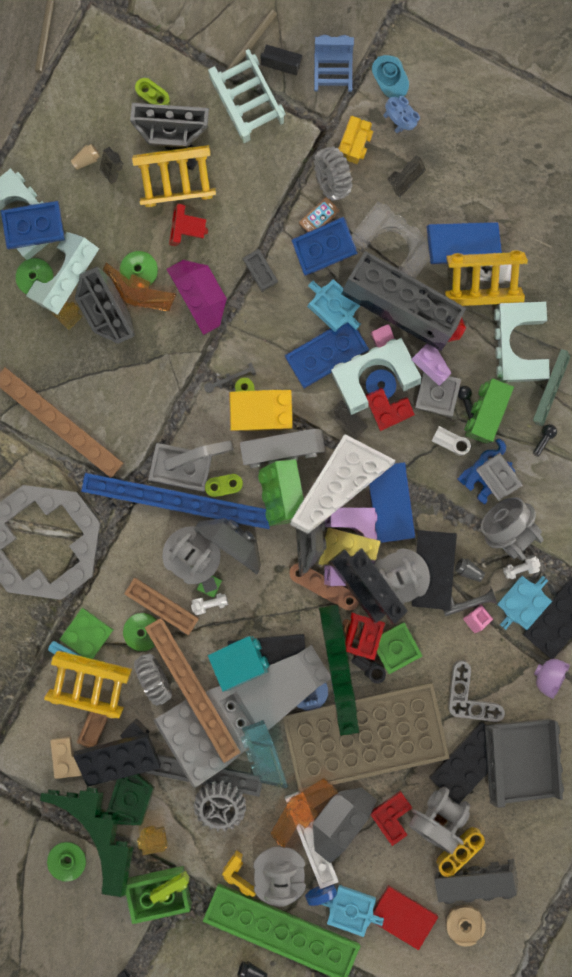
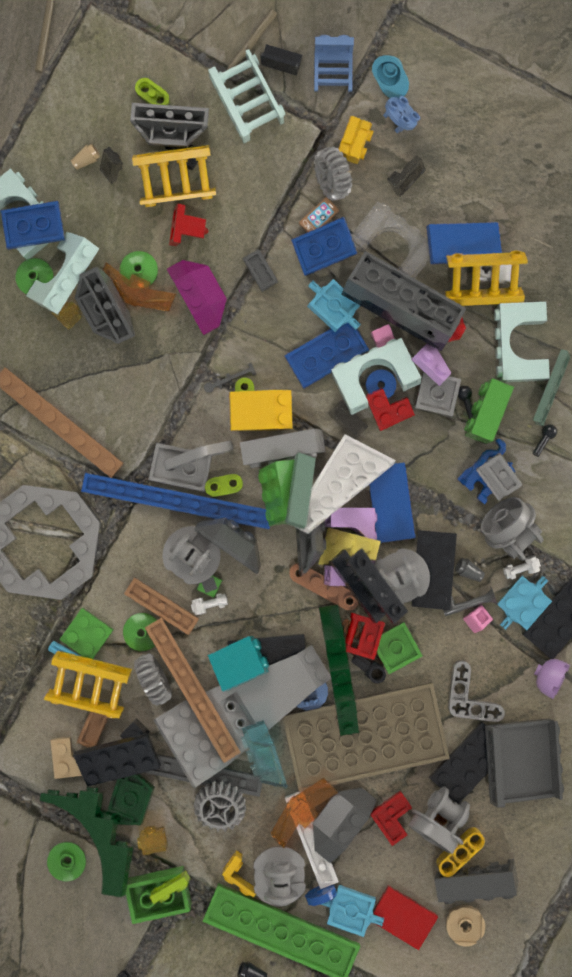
(300, 491): none -> sand green tile
(449, 440): white piece -> none

